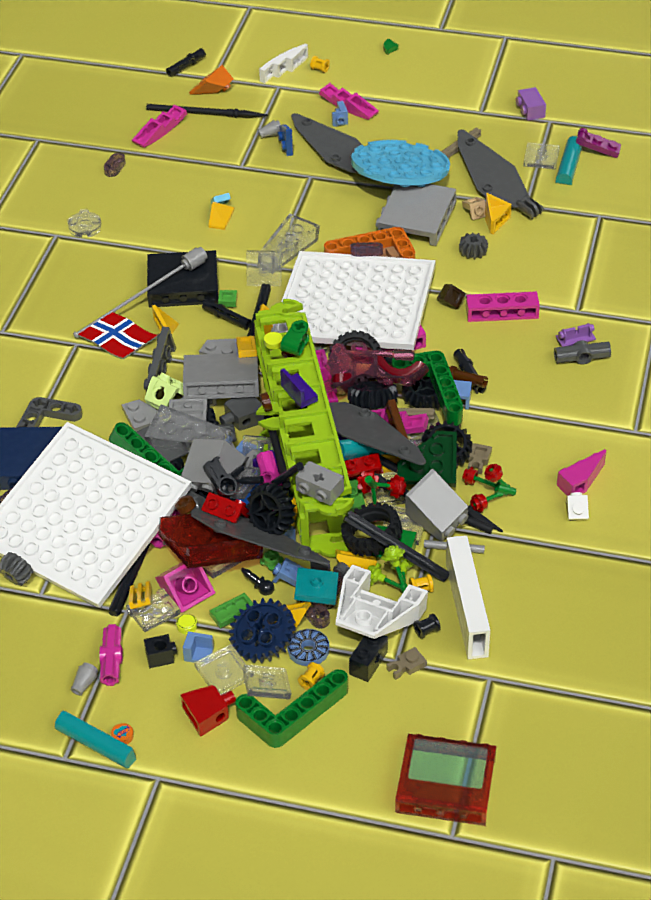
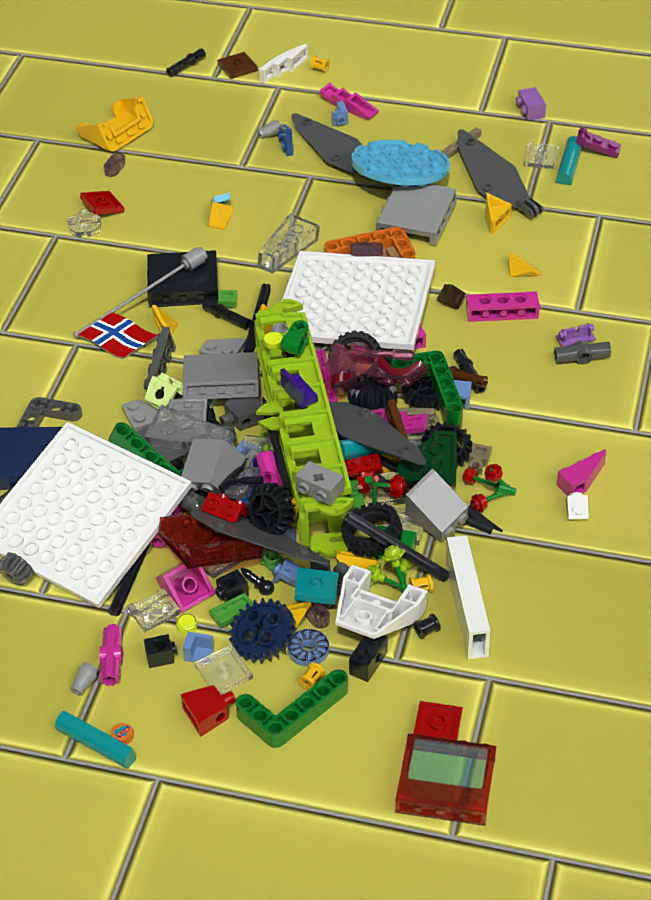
(102, 202): none -> red plate
(129, 121): none -> yellow windscreen
(132, 595): yellow tile -> none
(158, 127): dark pink slope -> none
(185, 504): reddish brown tile -> none
(212, 111): black piece -> none
(214, 82): orange slope -> none
(217, 475): black piece -> none
(231, 586): none -> black brick
(237, 65): none -> reddish brown plate
(246, 346): yellow tile -> none
(264, 267): clear plate -> none
(266, 403): reddish brown tile -> none
(266, 682): clear plate -> none
(288, 473): black bar -> none
(390, 46): green tile -> none
(409, 662): dark tan plate -> none
(438, 720): none -> red plate
(442, 545): light grey bar -> none
(473, 245): dark grey gear -> none
(475, 206): tan bracket -> none
(519, 267): none -> yellow slope

